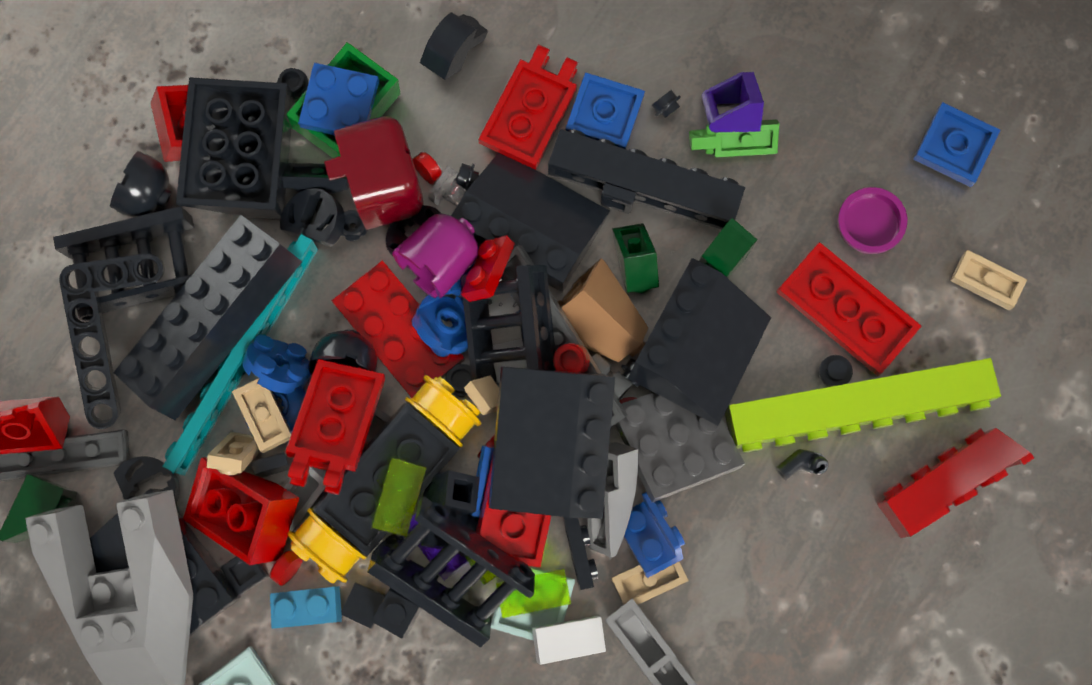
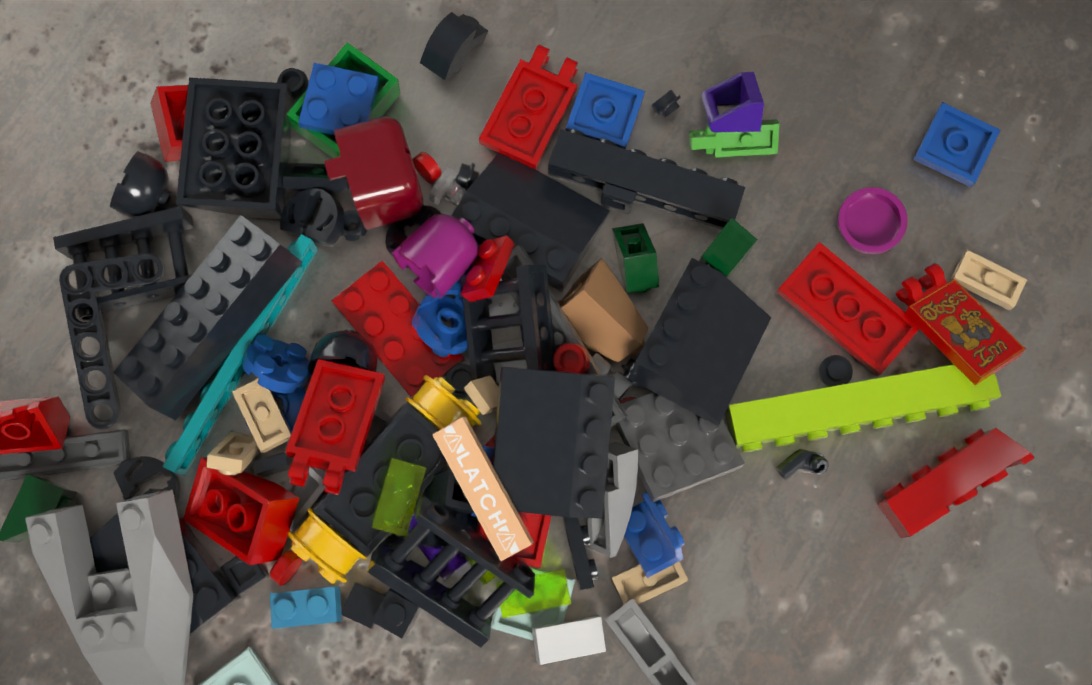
(483, 488): none -> light nougat tile
(958, 325): none -> red tile

